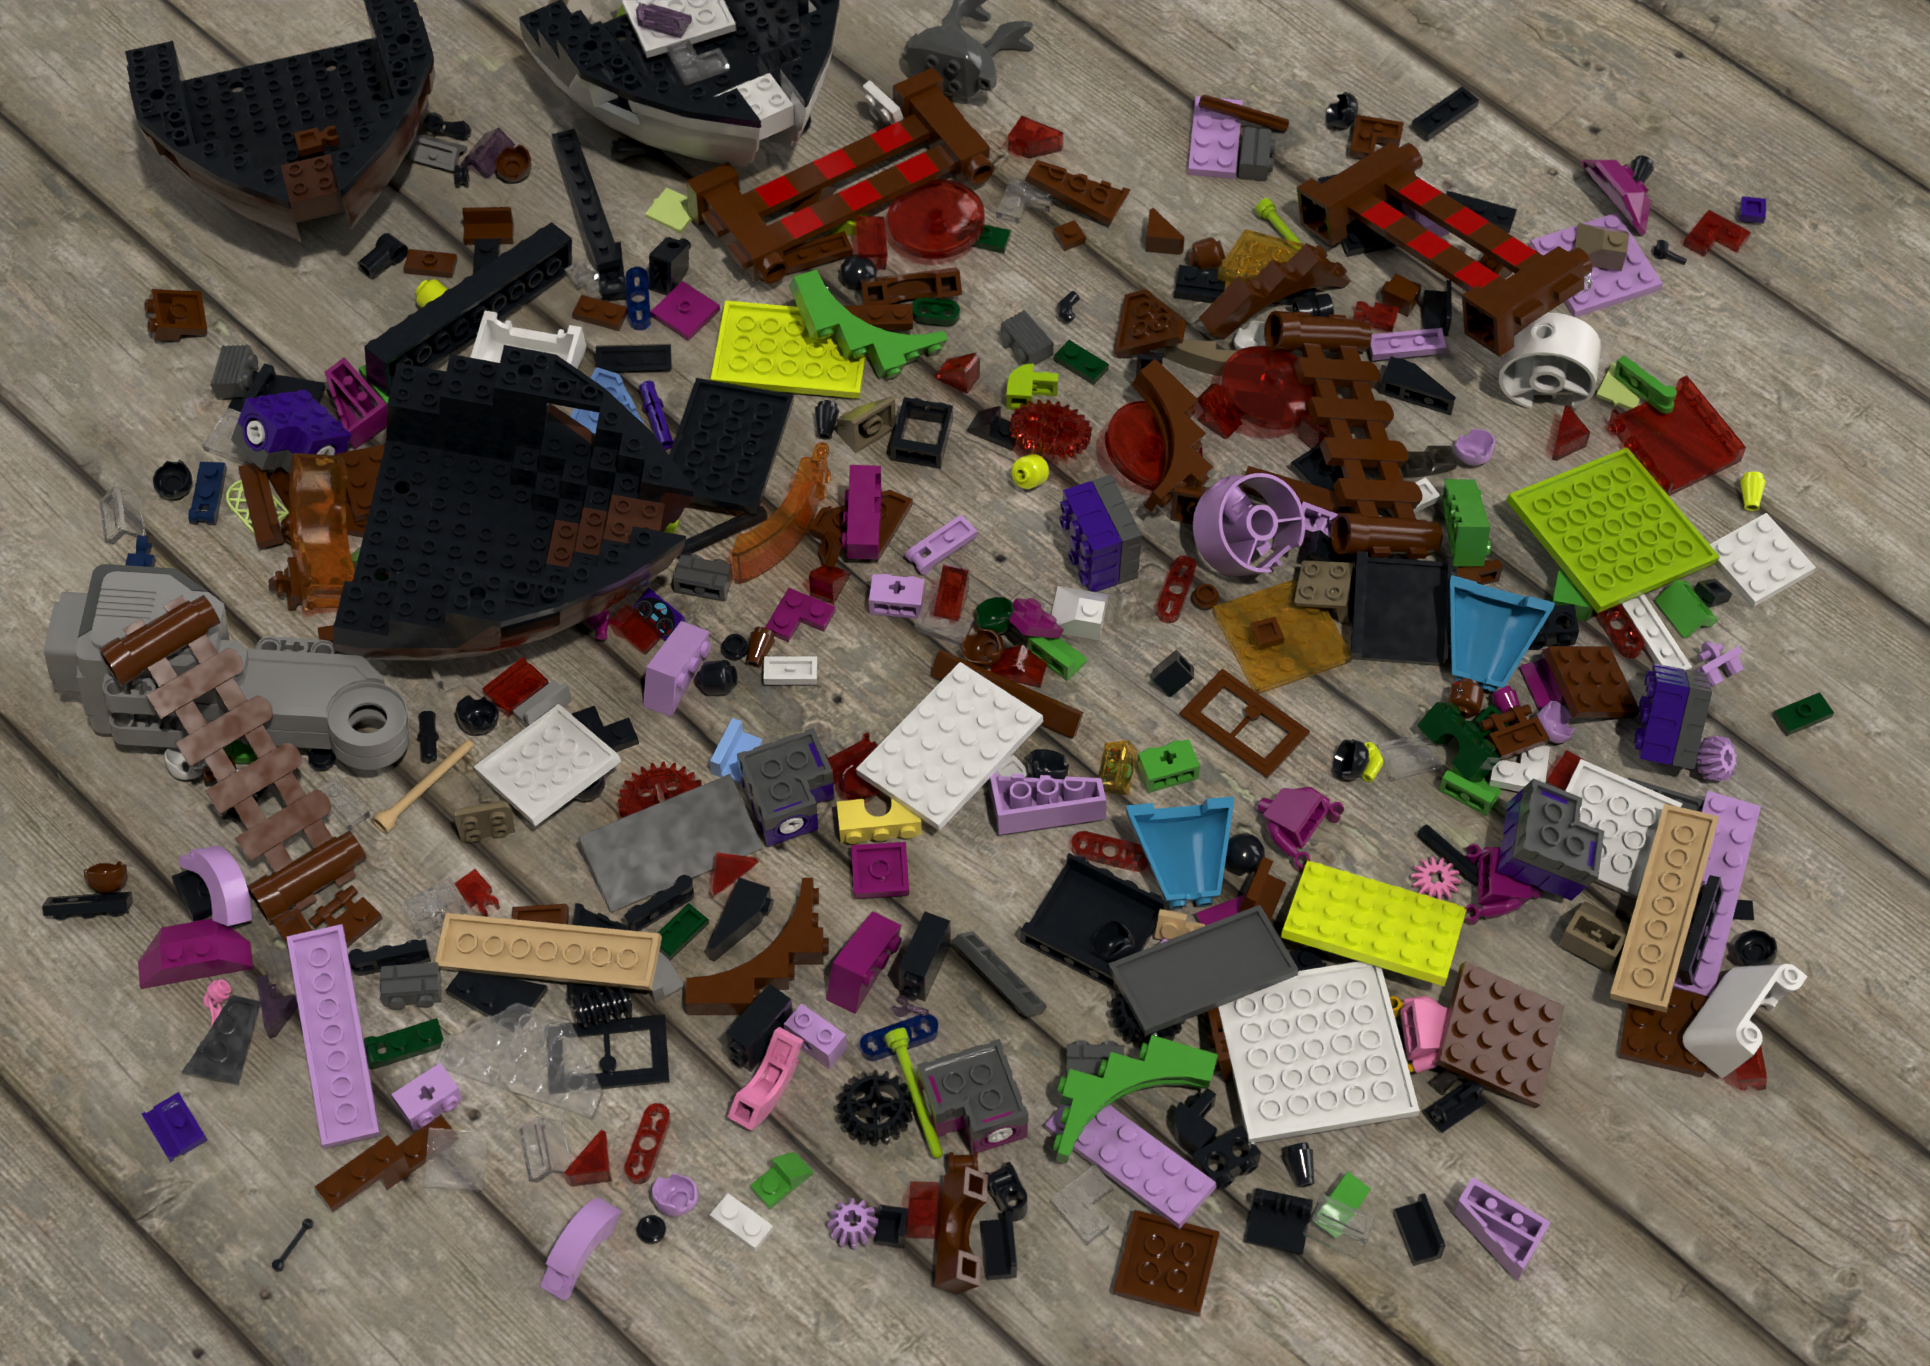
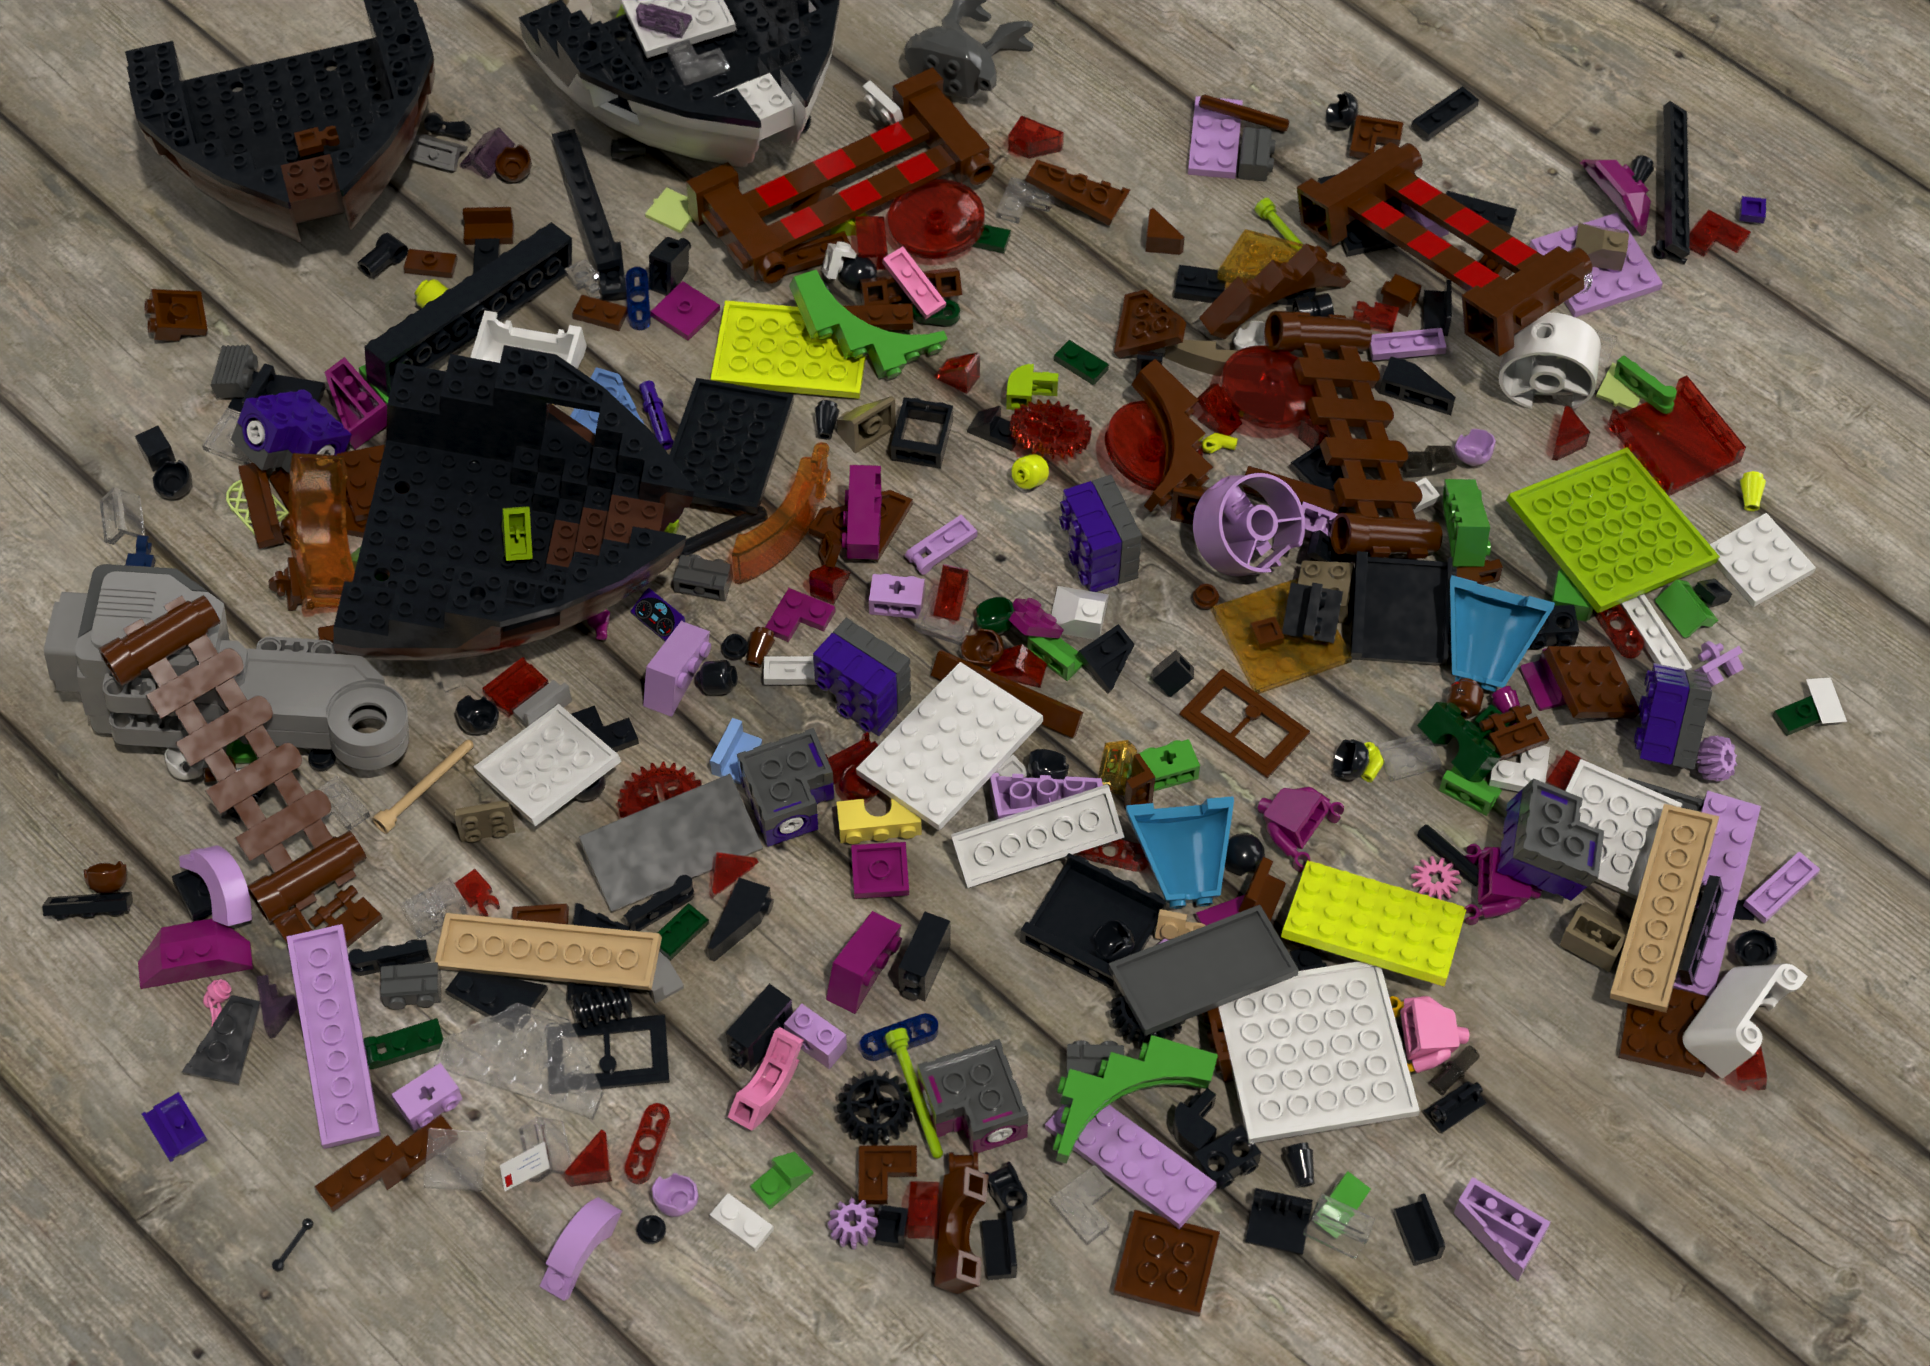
(155, 447): none -> black brick
(208, 492): dark blue plate -> none
(428, 736): black axle -> none
(462, 175): black bush -> none
(517, 533): none -> lime slope
(524, 1166): none -> white sticker
(634, 357): black plate -> none
(636, 628): clear red slope -> none
(737, 988): reddish brown arch -> none
(833, 259): none -> white bracket
(864, 675): none -> dark purple piece
(878, 1164): none -> reddish brown plate
(903, 1011): hand -> none
(914, 282): none -> bright pink plate
(1000, 974): dark grey plate -> none
(1026, 339): dark grey brick -> none
(1037, 835): none -> white plate
(1065, 306): black arm -> none
(1069, 235): reddish brown plate -> none
(1107, 656): none -> black wing
(1141, 784): none -> reddish brown panel
(1175, 579): clear red beam -> none
(1207, 254): reddish brown head -> none
(1217, 441): none -> neon yellow arm
(1312, 613): none -> black bracket
(1500, 1034): reddish brown plate -> none
(1555, 721): lavender hair -> none
(1676, 180): none -> black plate
(1781, 887): none -> lavender plate
(1826, 700): none -> white sticker

